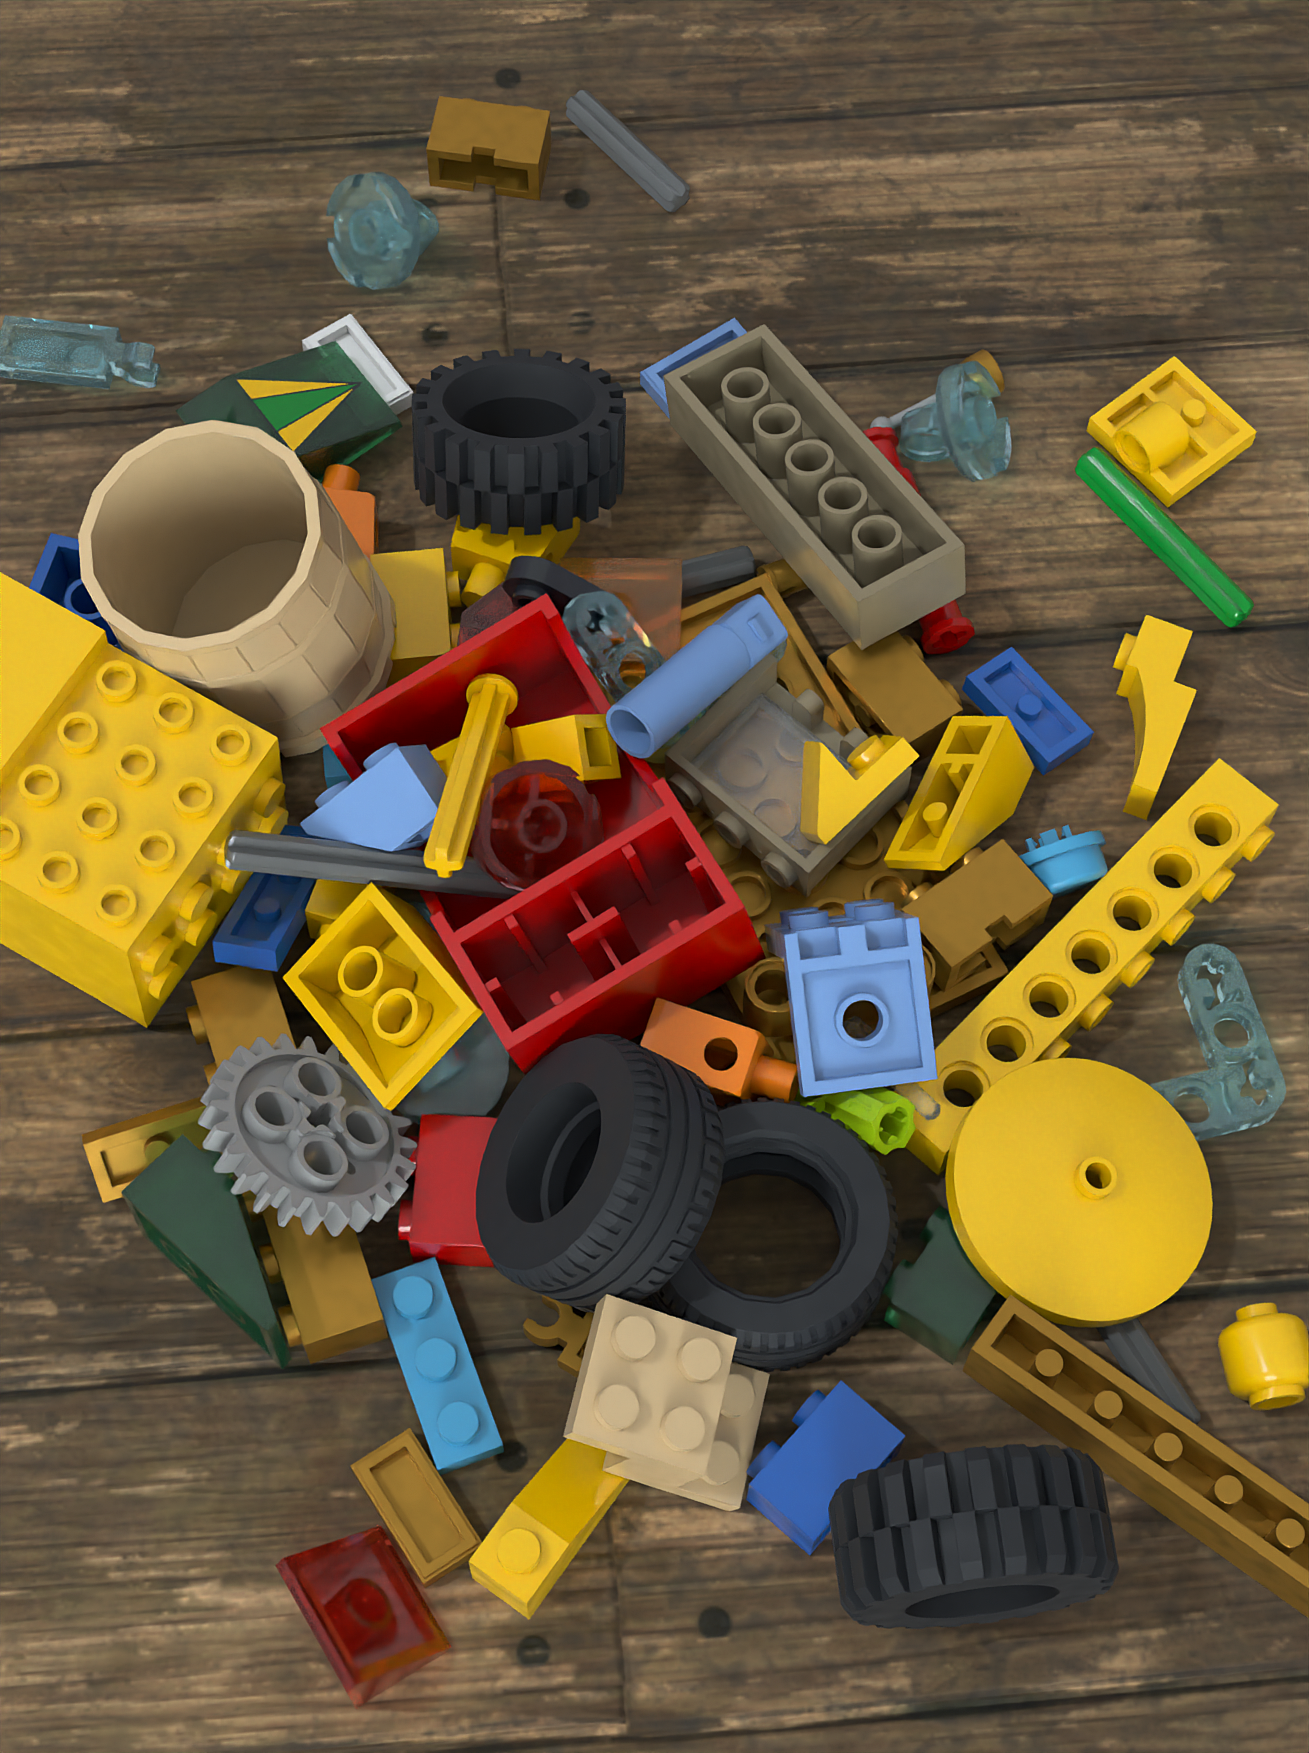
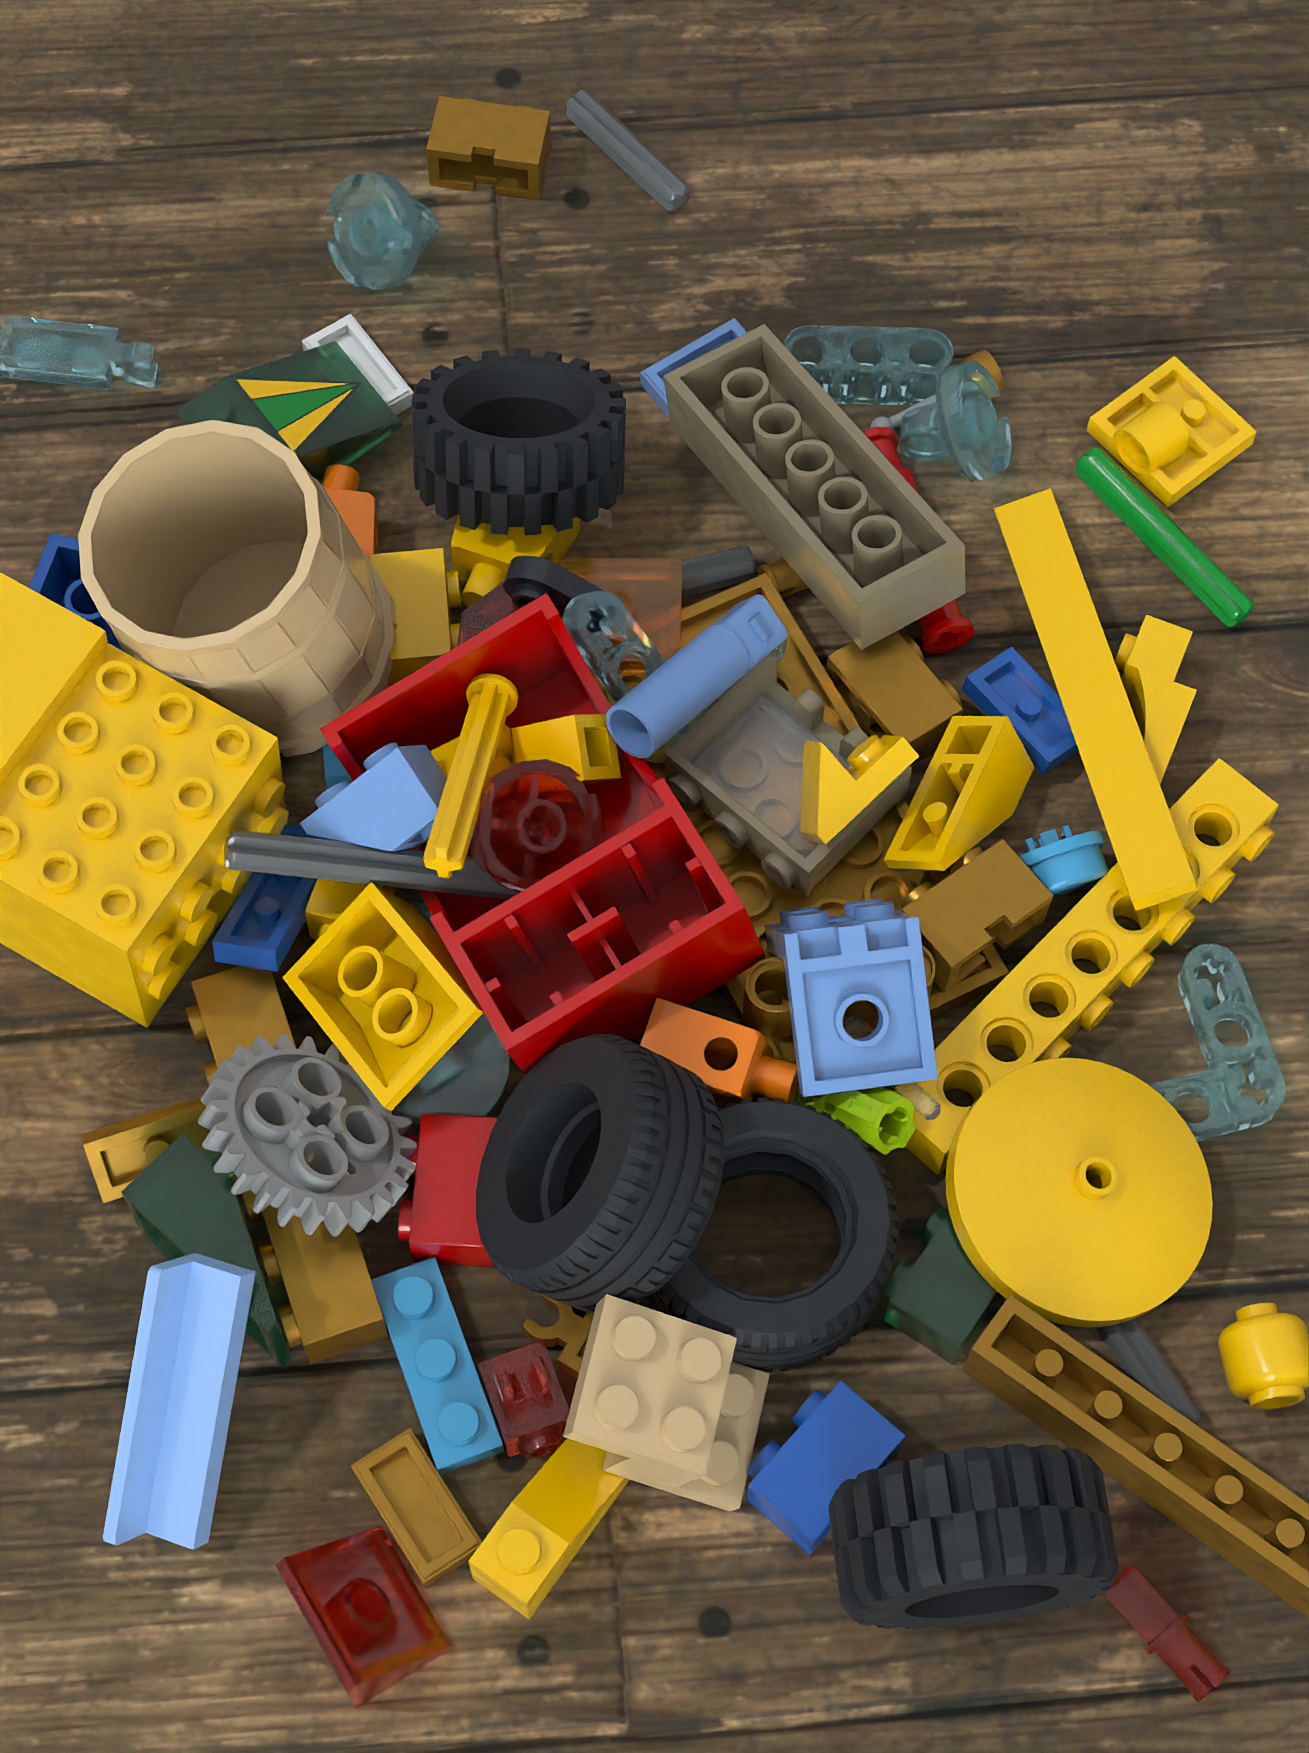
(179, 1401): none -> light blue panel
(525, 1400): none -> clear red brick
(891, 359): none -> clear light blue beam
(1095, 702): none -> yellow tile
(1166, 1632): none -> clear red axle

